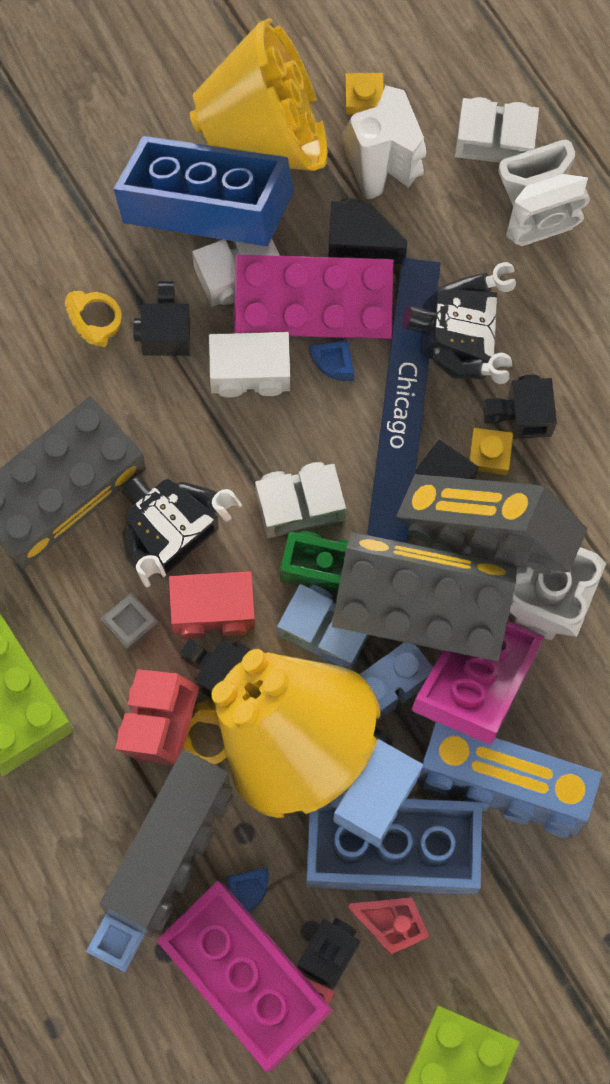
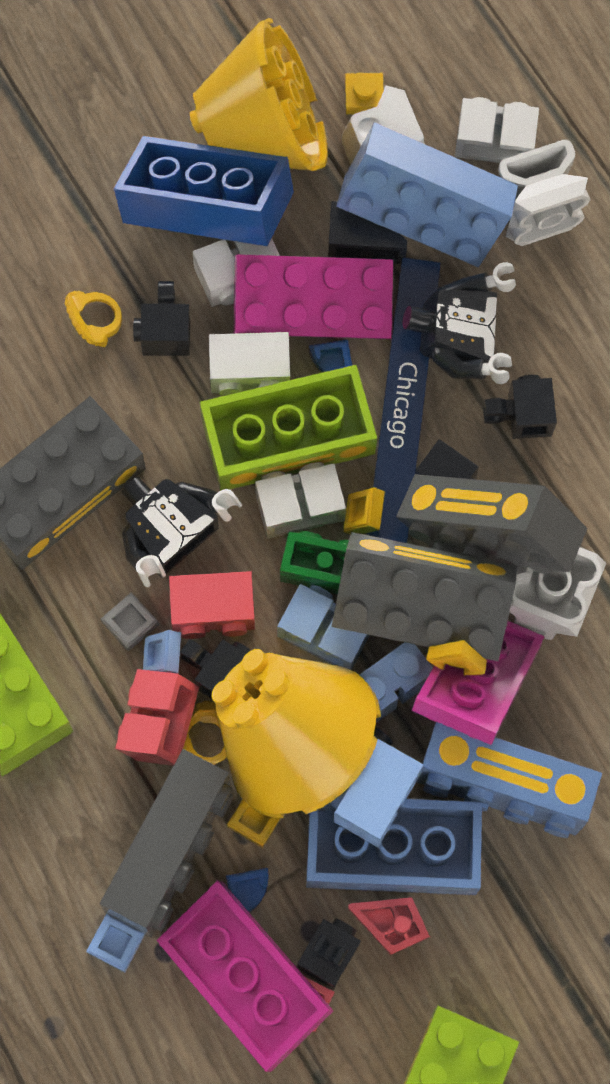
(162, 652): none -> light blue tile
(252, 824): none -> yellow tile
(288, 427): none -> lime brick
(364, 511): none -> yellow tile
(427, 195): none -> medium blue brick
(459, 655): none -> yellow tile
(491, 450): yellow plate -> none

